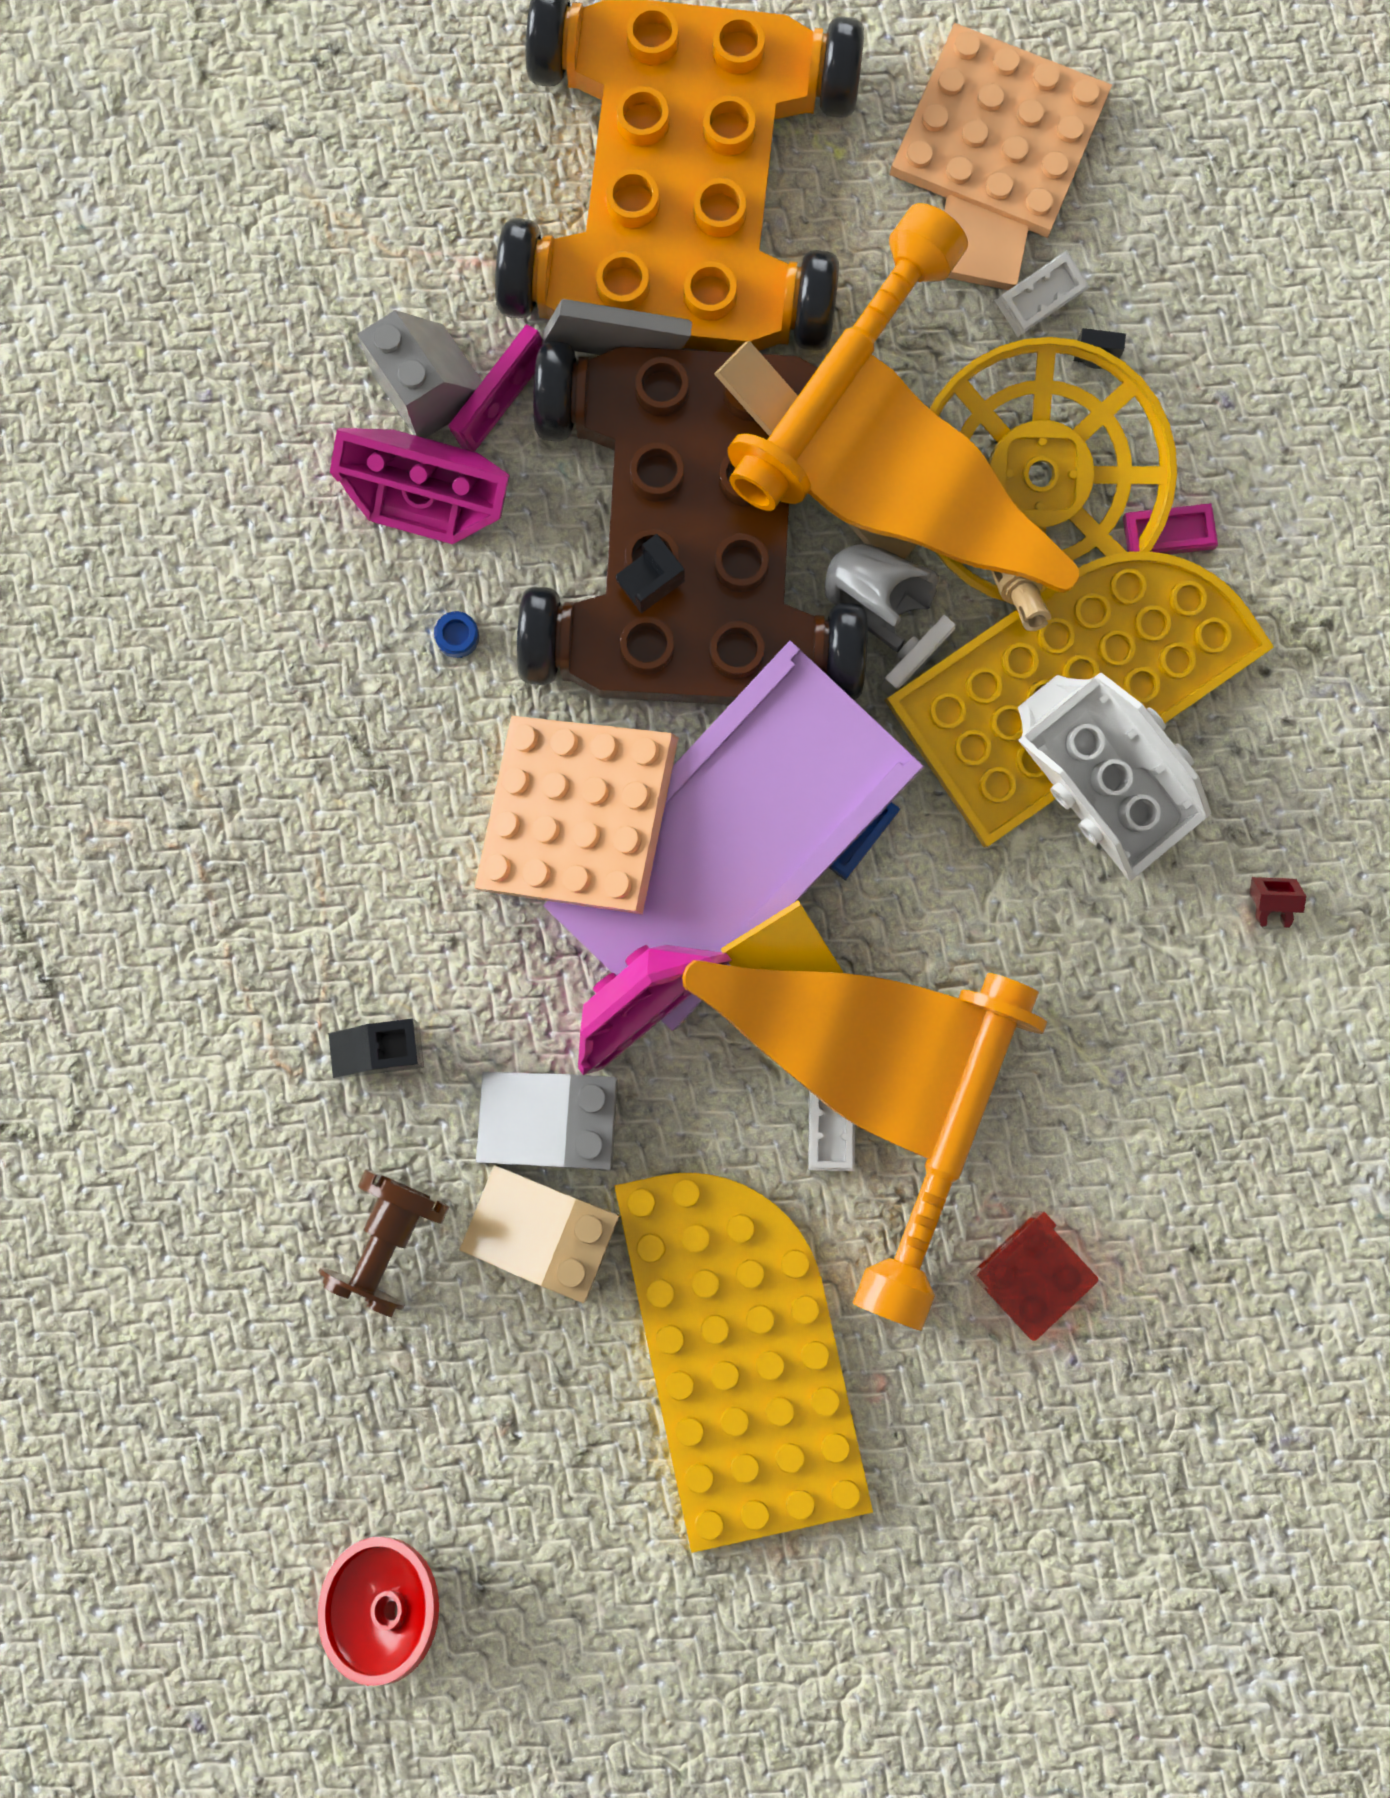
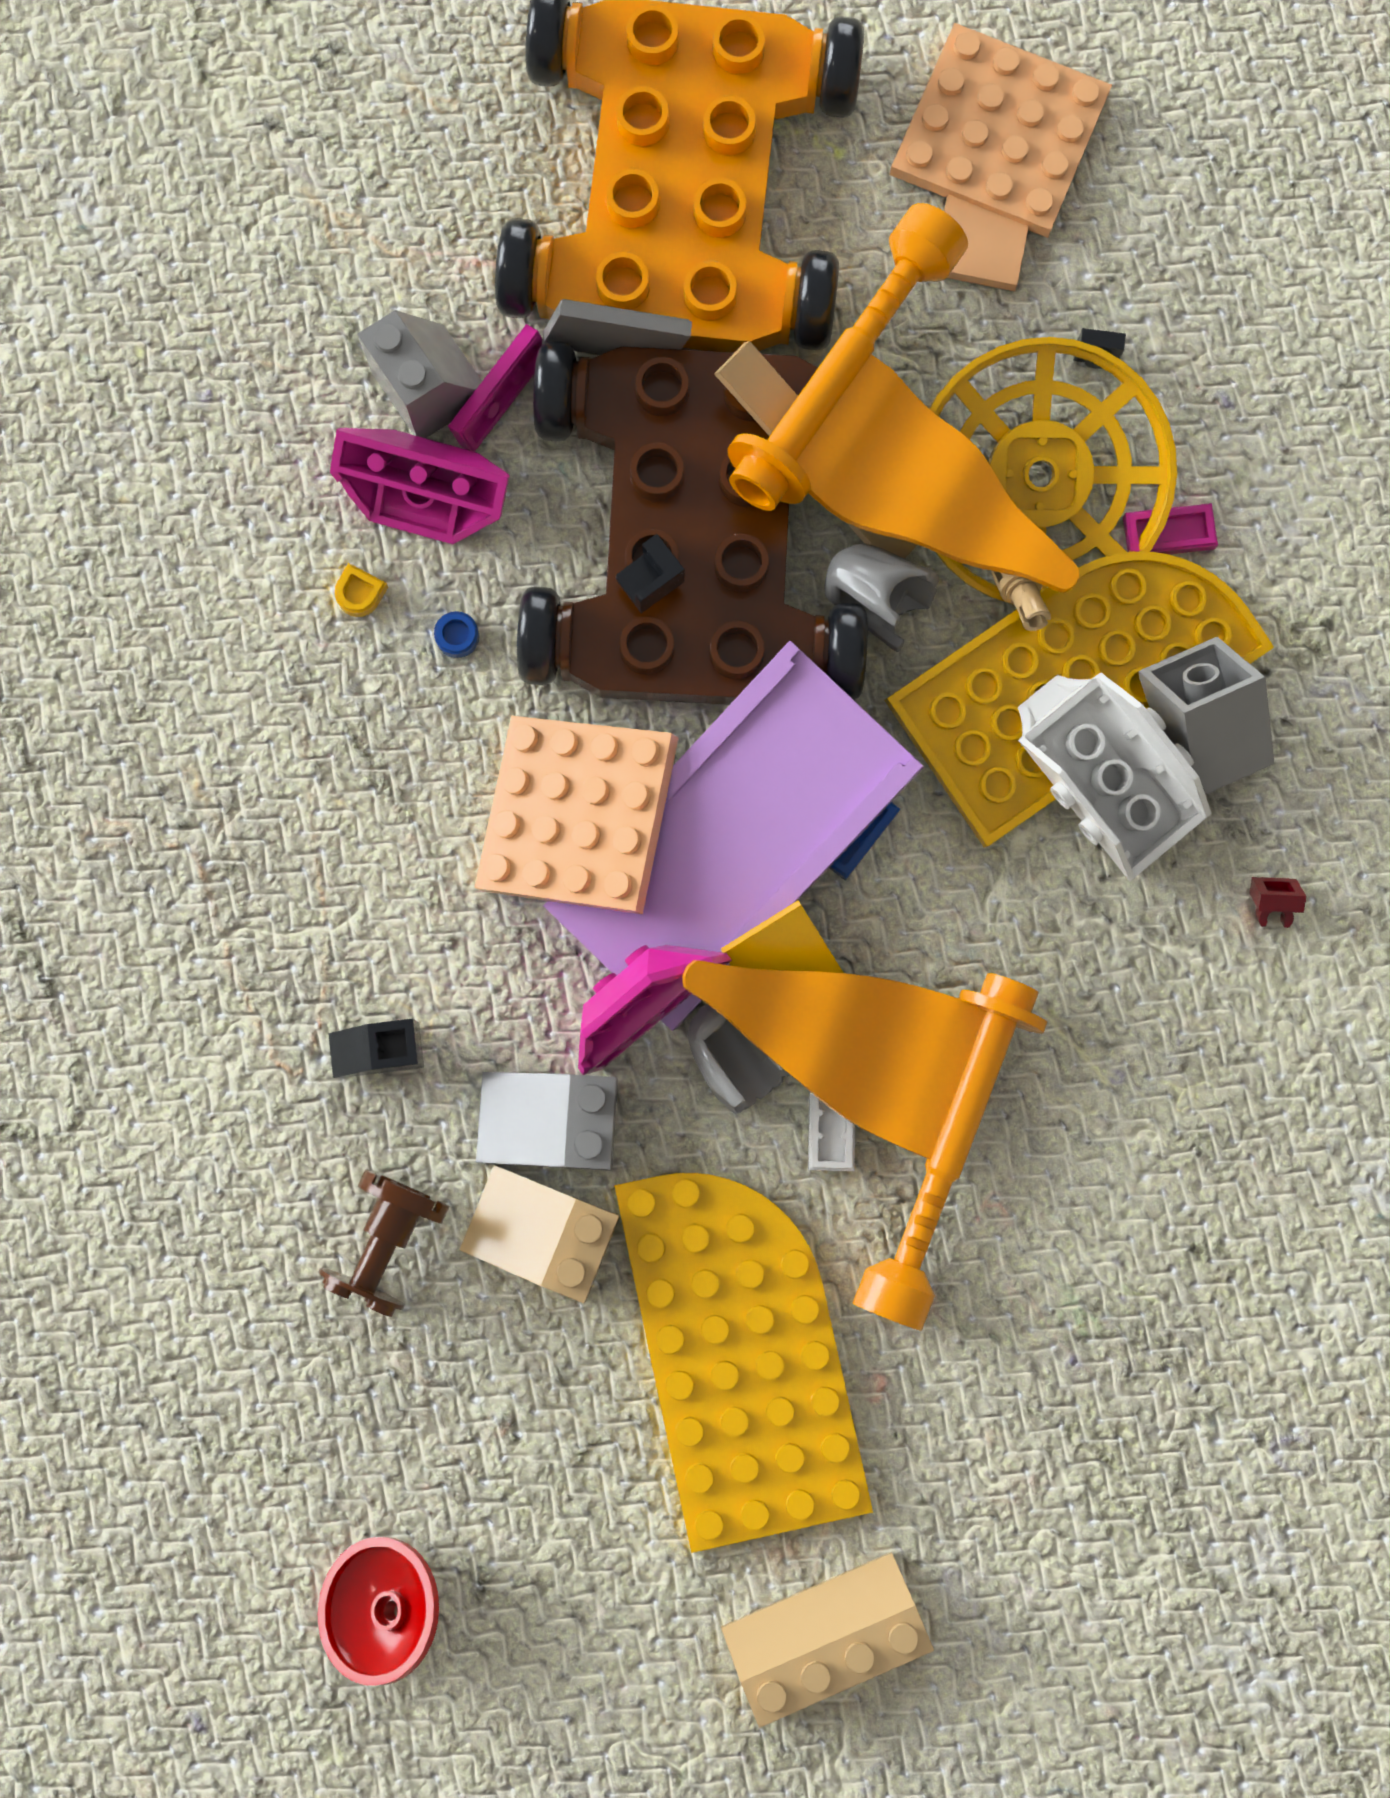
(359, 591): none -> yellow tile
(730, 1062): none -> light grey hair
(826, 1639): none -> tan slope
(917, 655): white plate -> none
(1035, 1276): clear red bracket -> none
(1042, 293): white plate -> none
(1214, 710): none -> light grey slope

